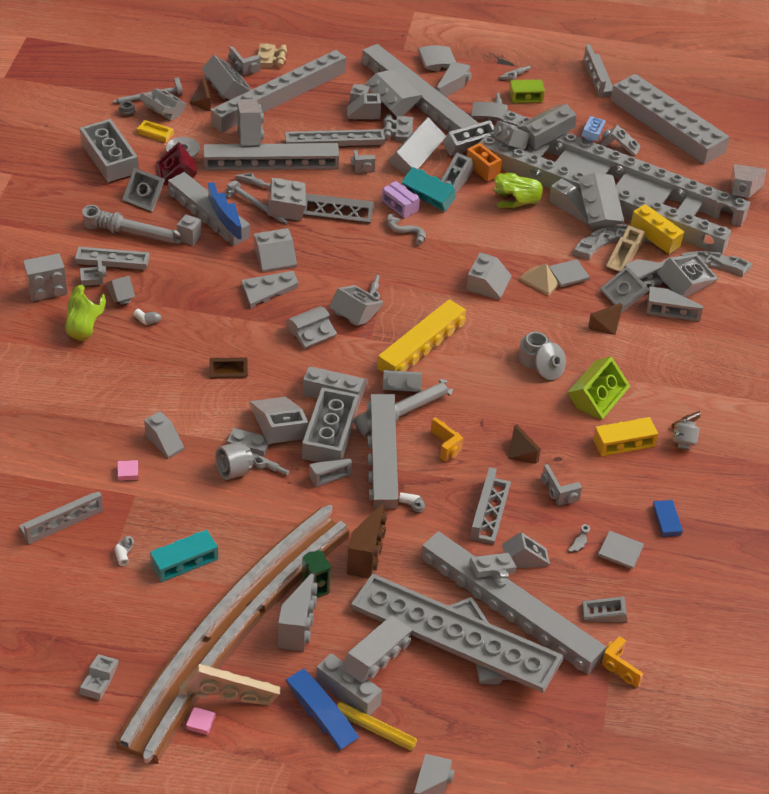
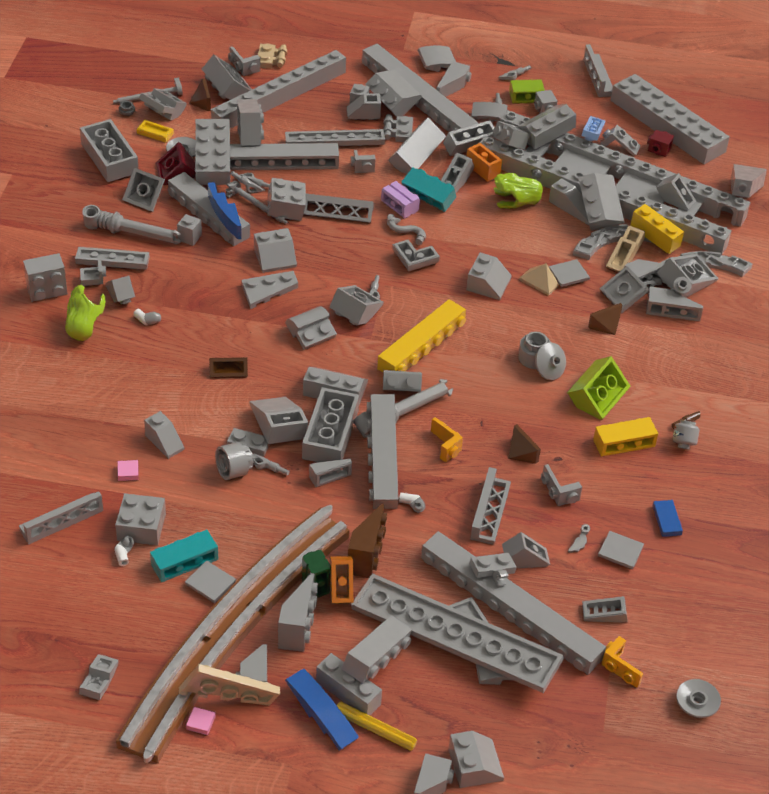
(141, 518): none -> light grey brick
(210, 581): none -> light grey piece
(212, 151): none -> light grey brick
(242, 179): none -> light grey hand
(255, 665): none -> light grey slope
(341, 579): none -> orange brick
(413, 258): none -> light grey brick
(474, 759): none -> light grey slope
(544, 100): none -> light grey brick
(660, 143): none -> dark red brick
(676, 192): none -> light grey slope
(681, 285): none -> light grey plate
(699, 691): none -> light grey dish

